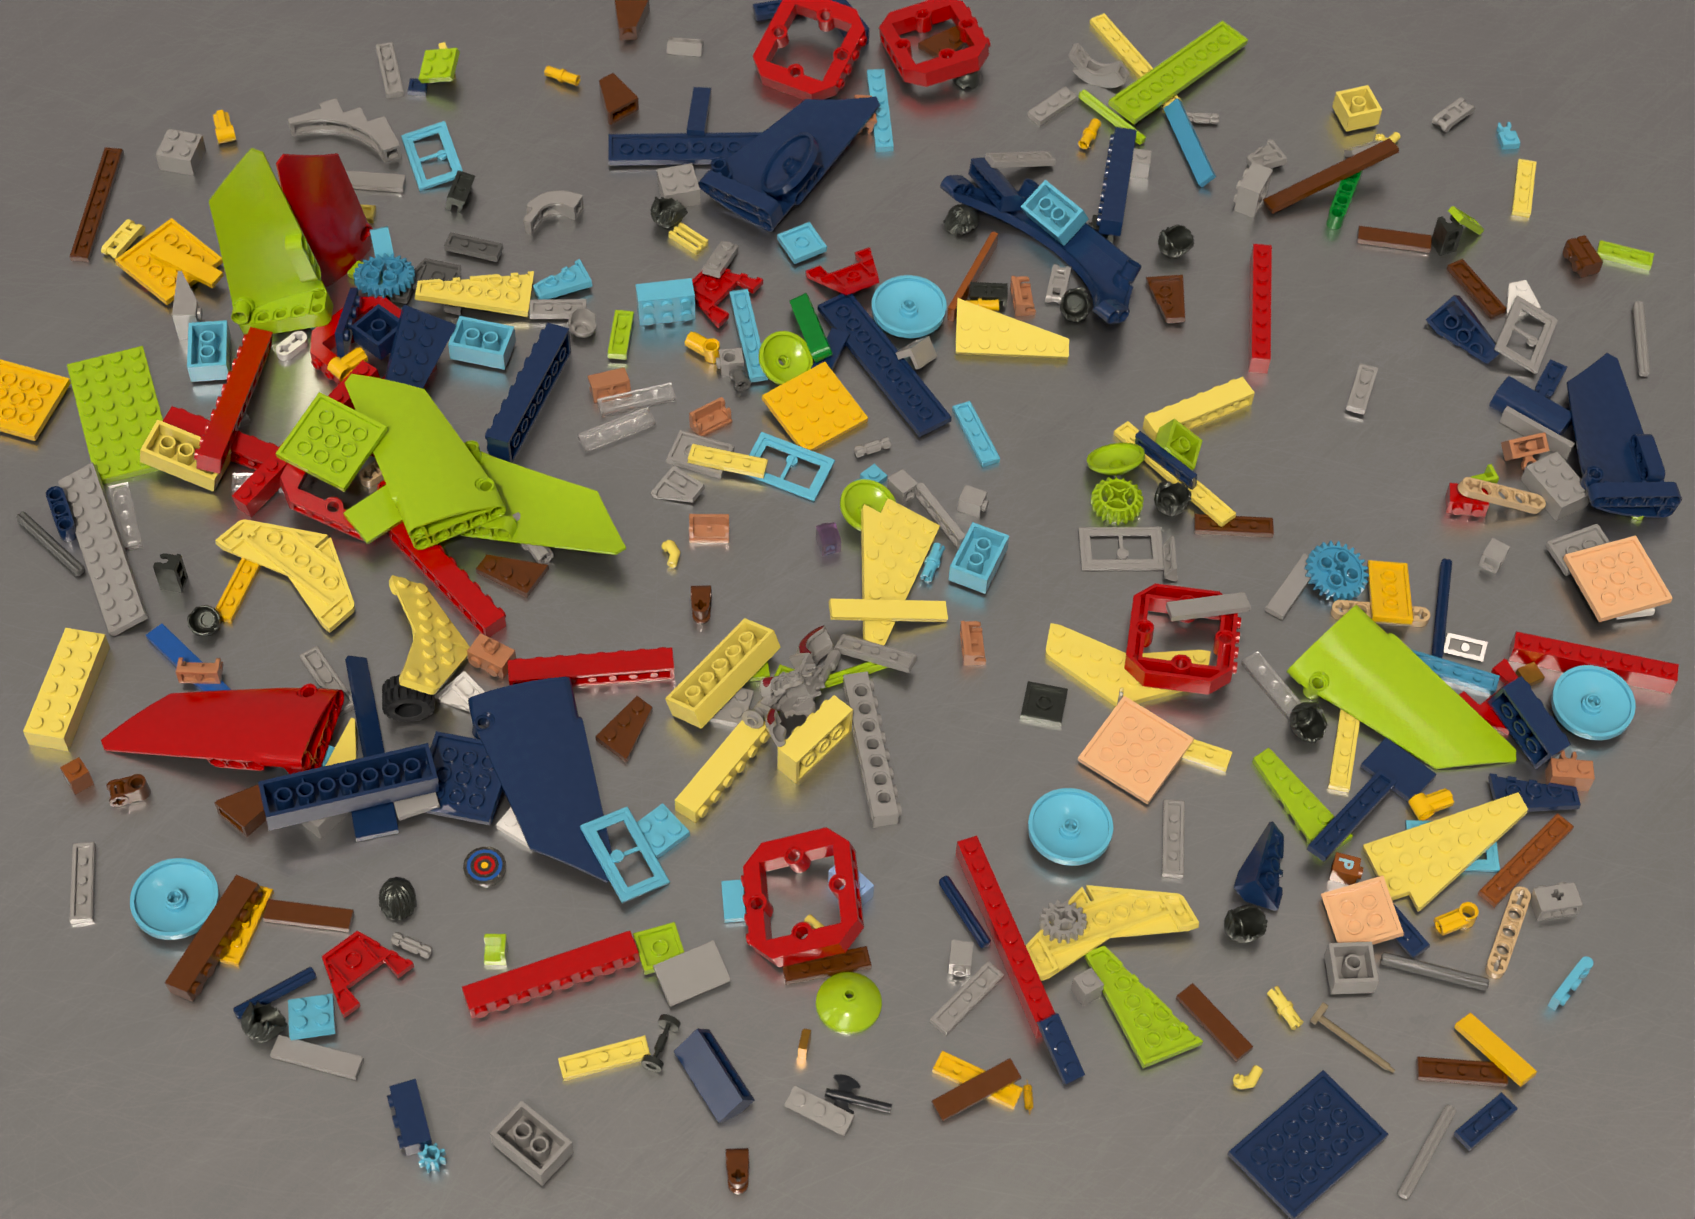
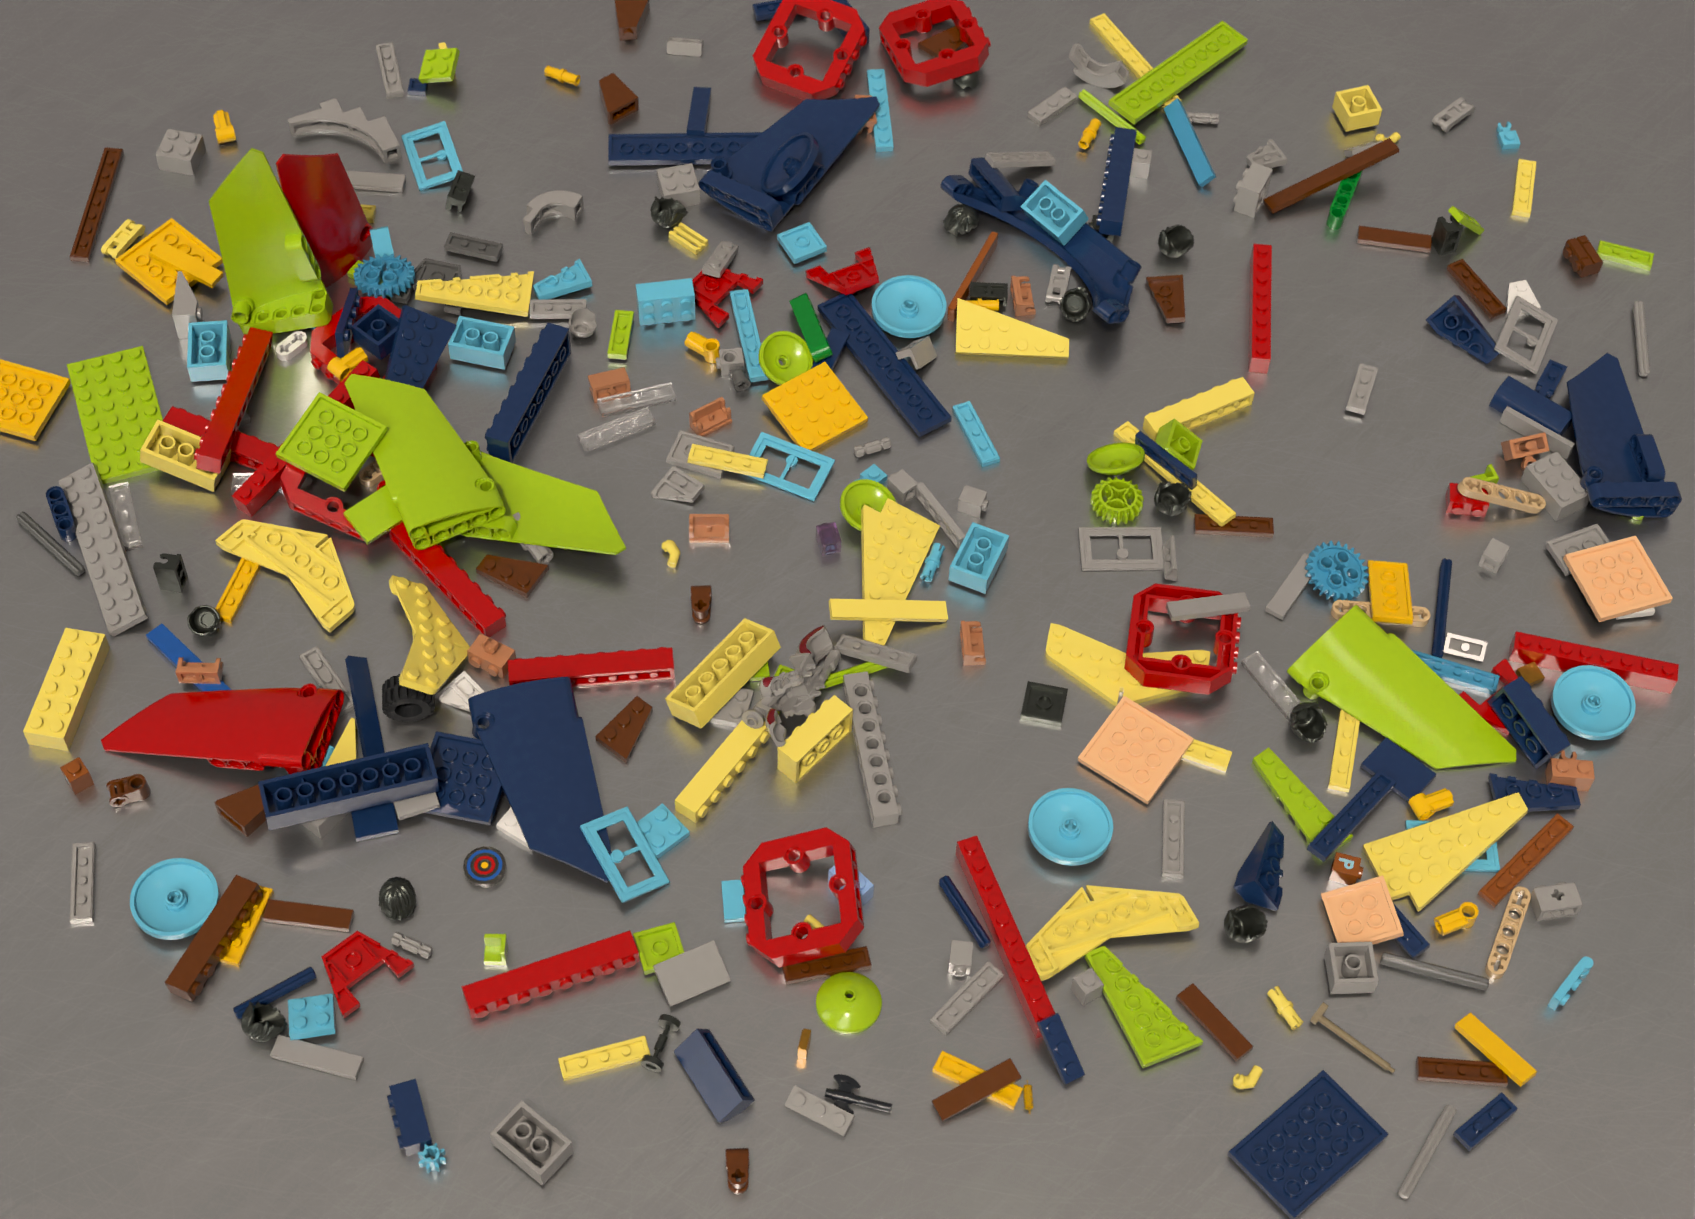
(1063, 921): light grey gear -> none

